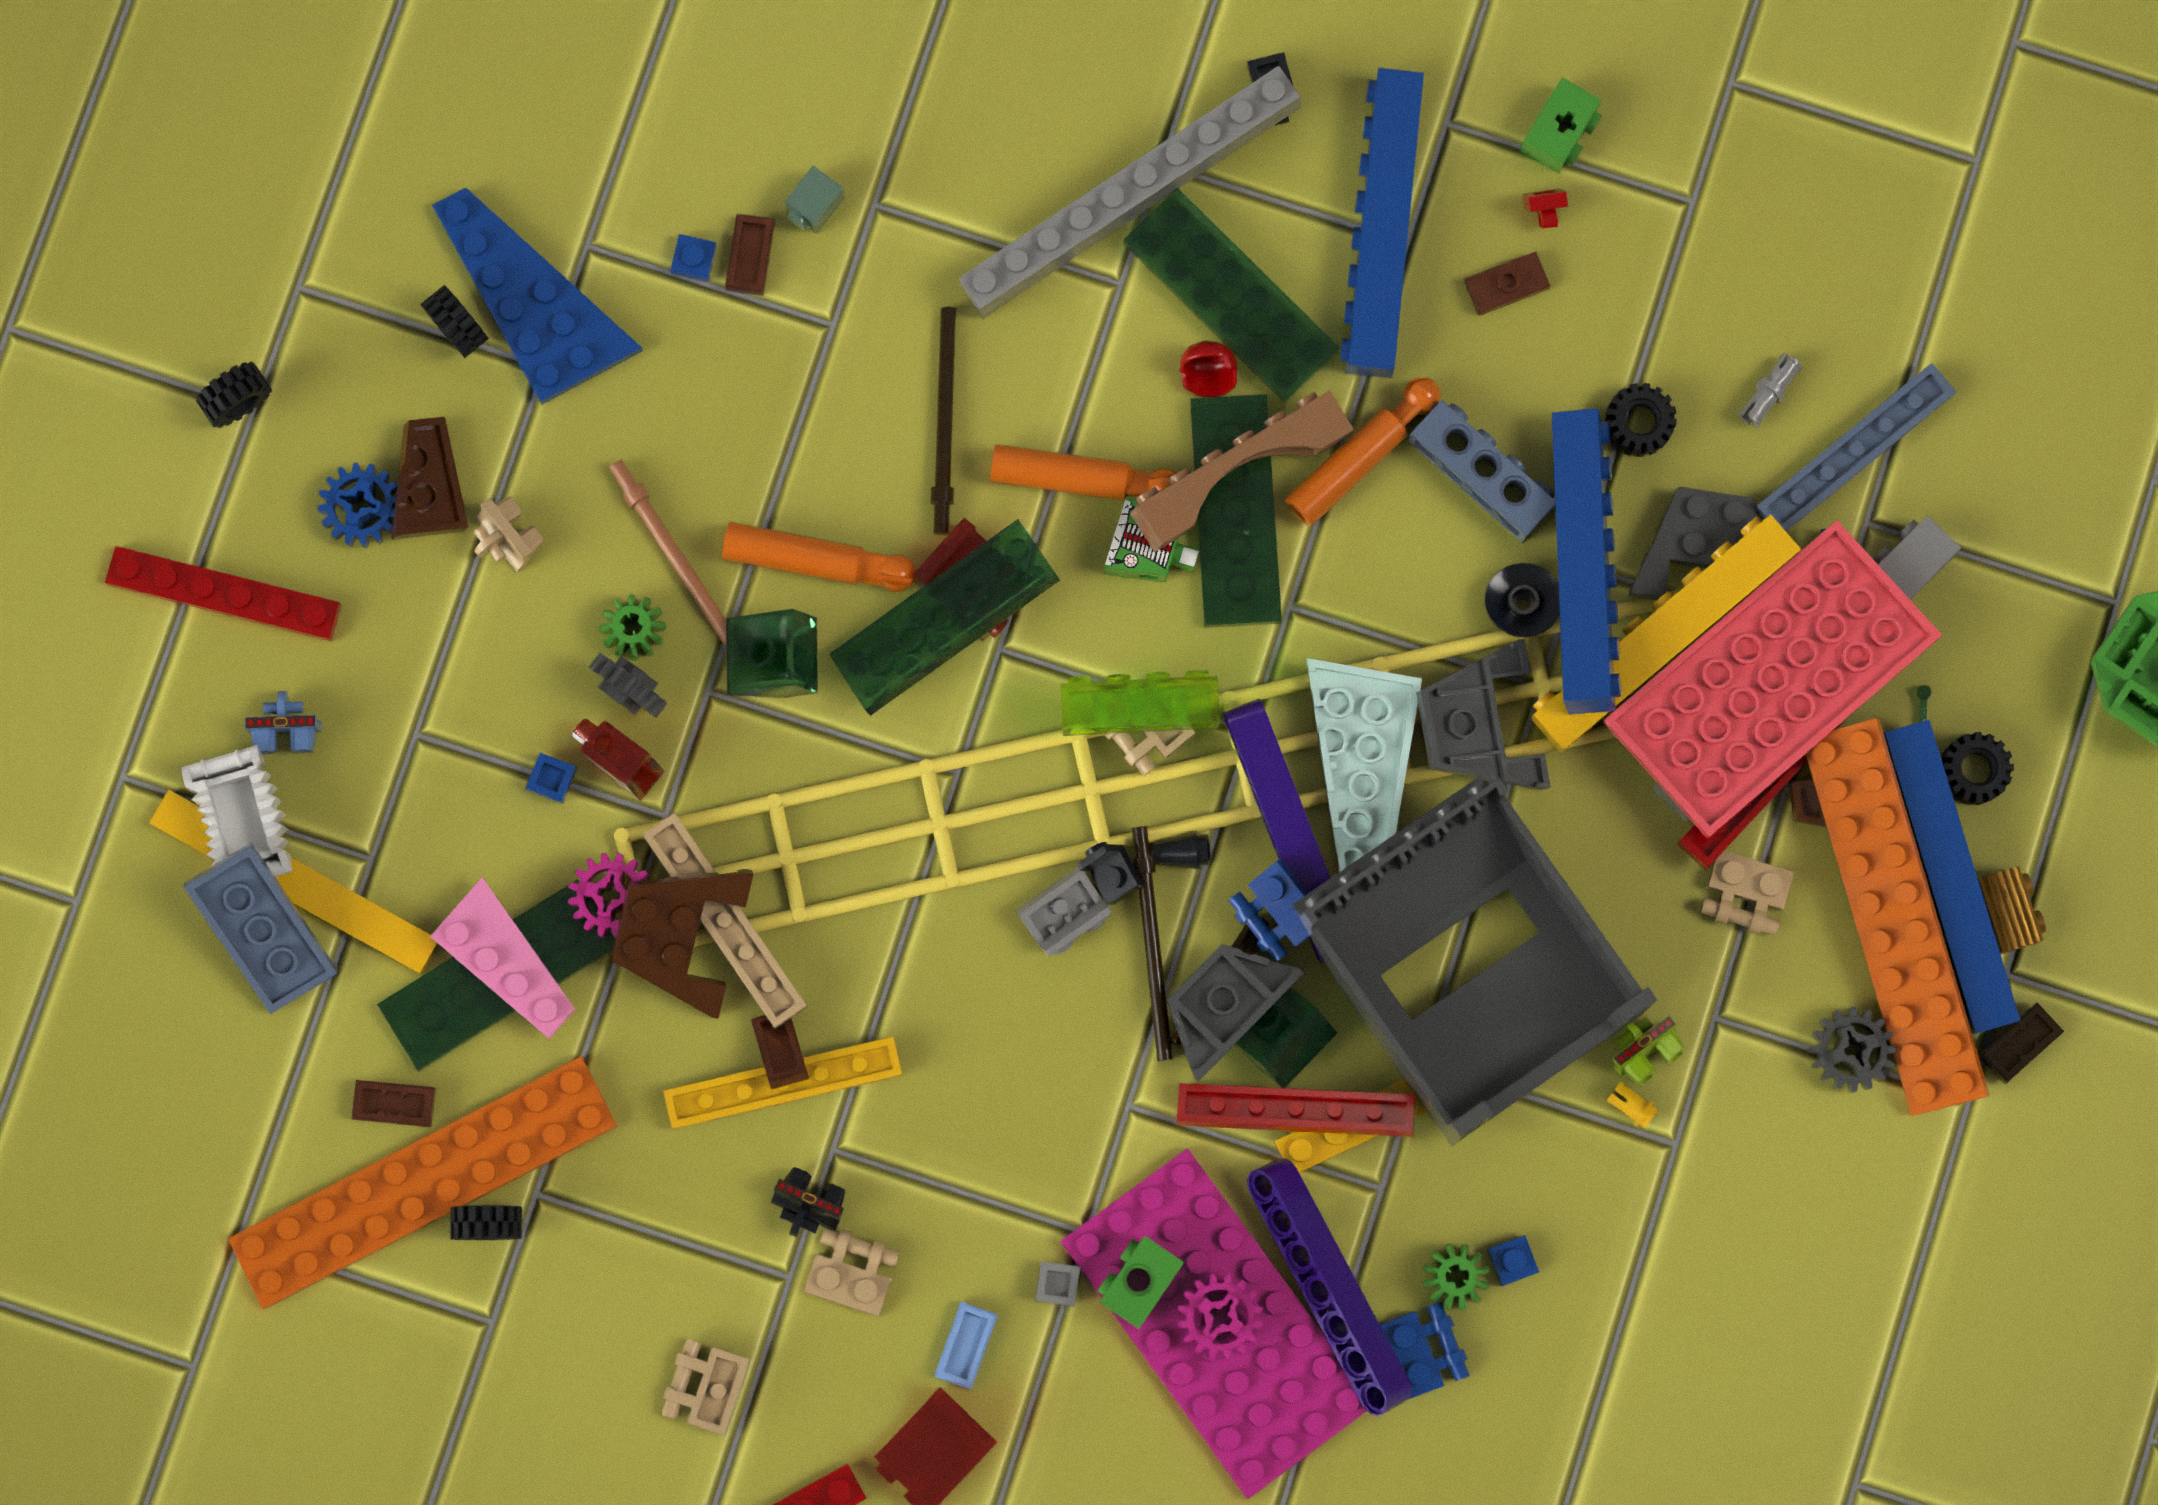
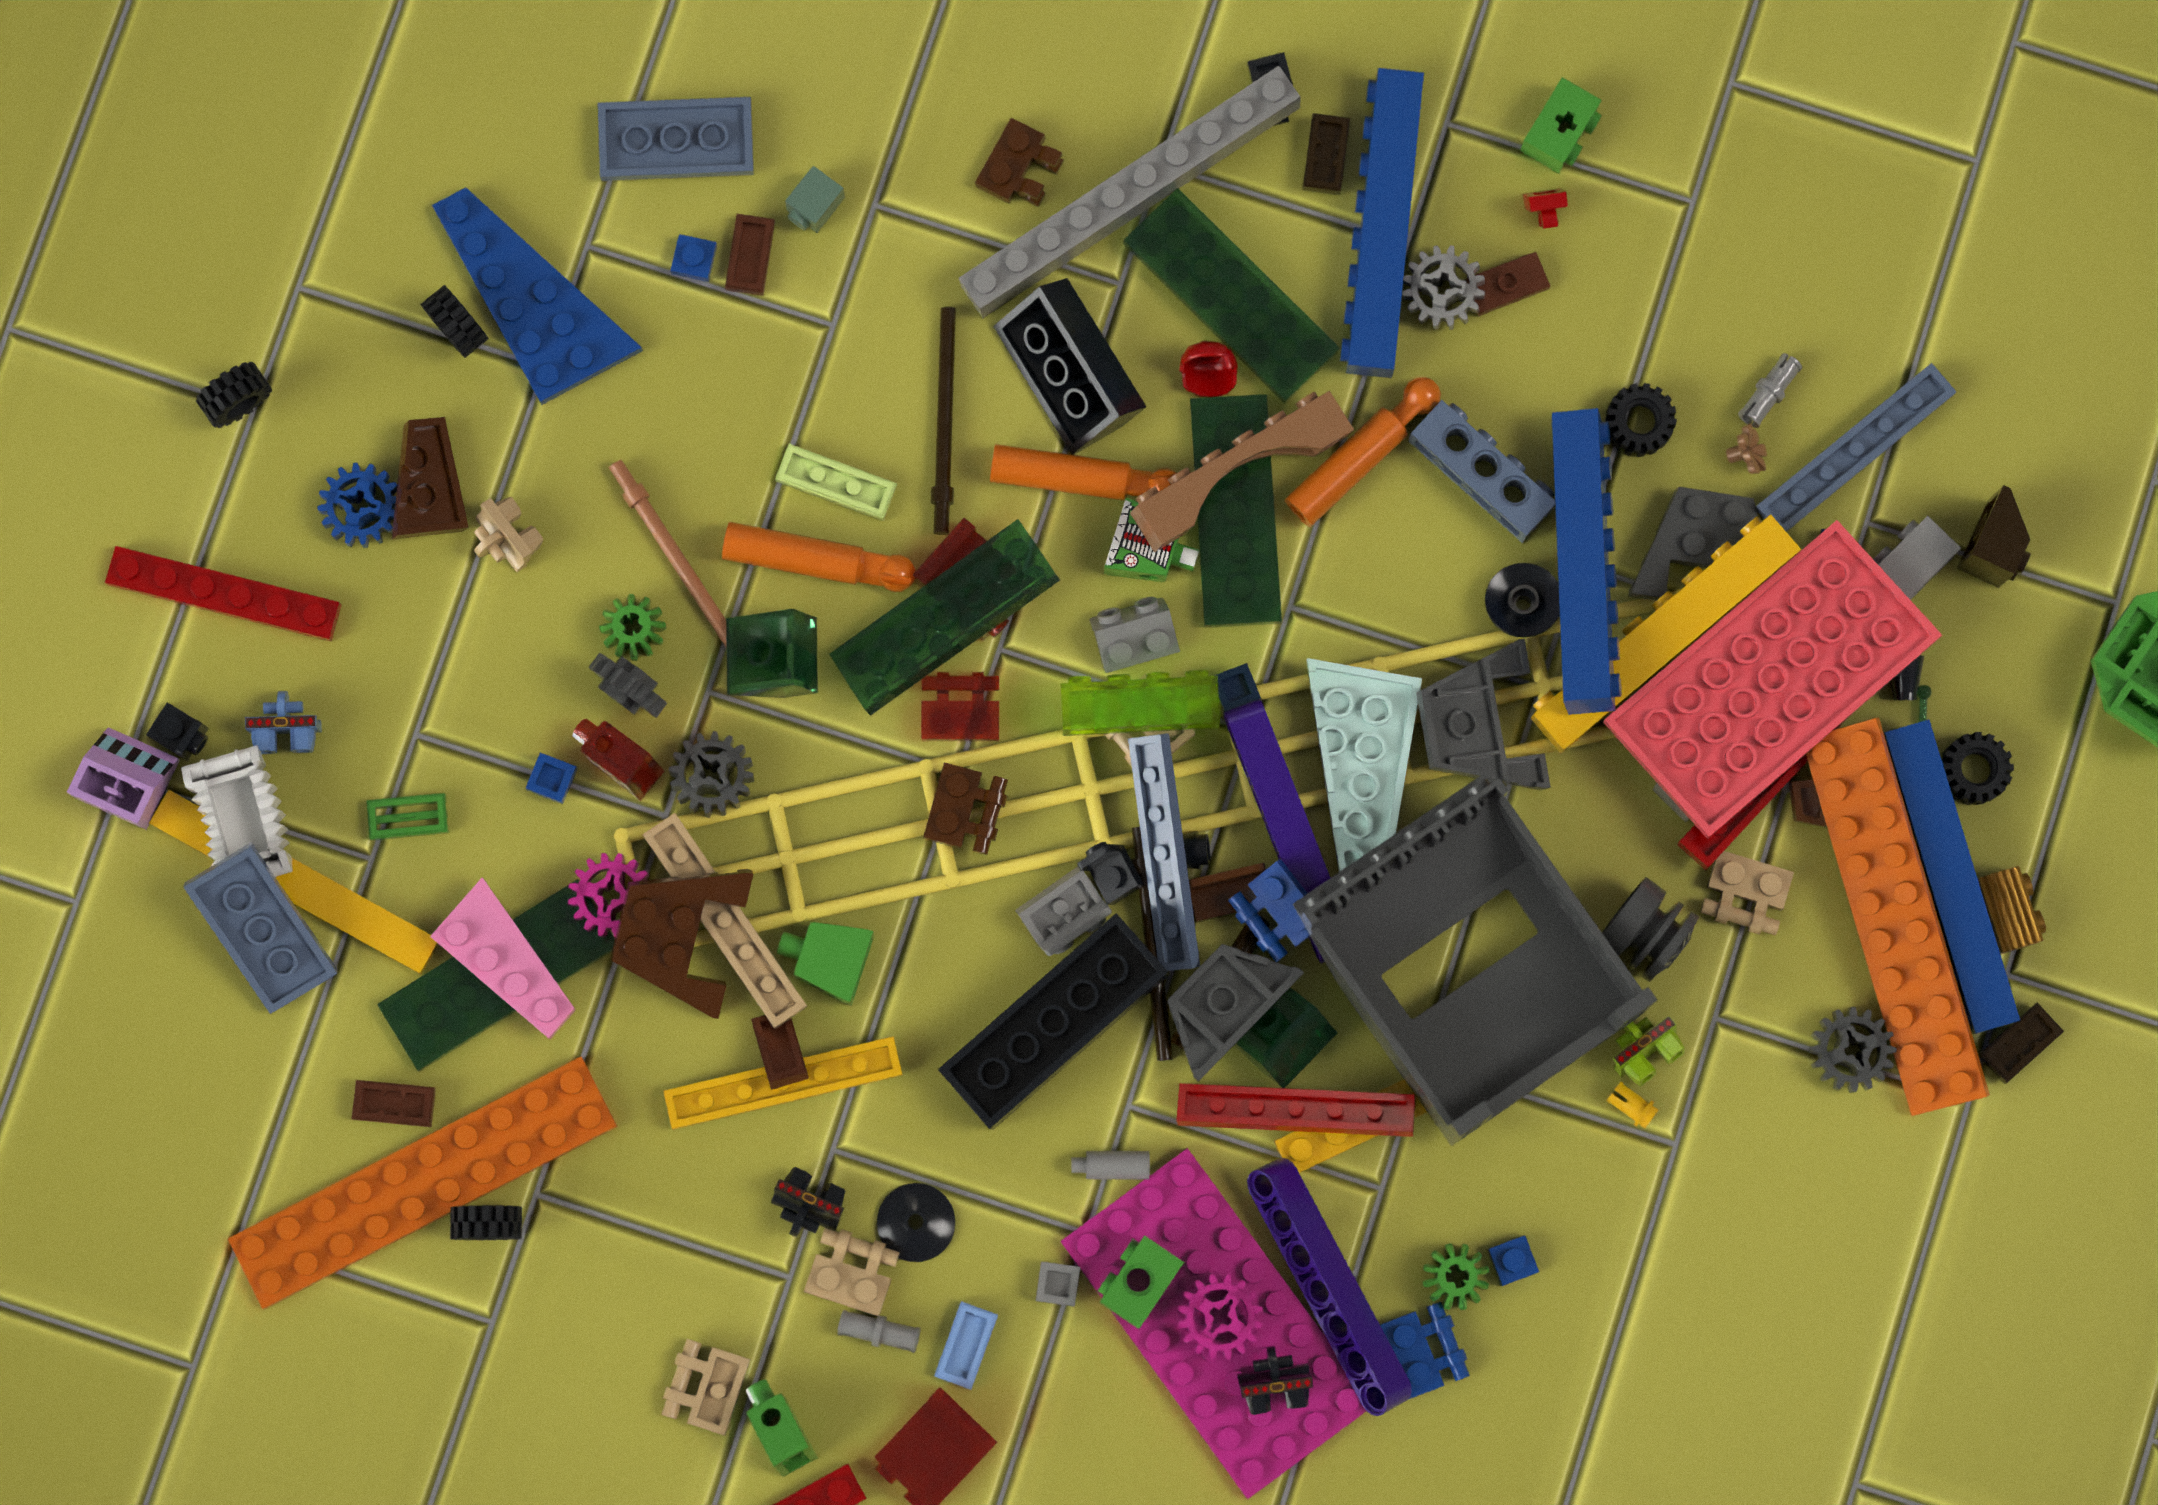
(123, 777): none -> lavender slope
(178, 732): none -> black bracket
(440, 814): none -> bright green tile
(675, 138): none -> sand blue plate
(721, 763): none -> dark grey gear
(786, 1441): none -> bright green torso
(829, 957): none -> bright green torso
(836, 482): none -> yellowish green tile
(879, 1331): none -> light grey pin
(937, 1228): none -> black dish
(954, 804): none -> reddish brown plate
(960, 719): none -> clear red plate
(1011, 160): none -> reddish brown plate
(1054, 1022): none -> black brick
(1069, 365): none -> black slope
(1113, 1165): none -> light grey cylinder
(1134, 633): none -> light grey bracket
(1164, 852): none -> sand blue plate
(1213, 891): none -> reddish brown panel
(1236, 687): none -> dark blue plate
(1272, 1377): none -> black hips
(1326, 154): none -> dark brown plate
(1459, 289): none -> light grey gear
(1649, 929): none -> dark grey wheel
(1748, 450): none -> medium nougat plant
(1907, 682): none -> black cone
(1998, 542): none -> dark brown slope

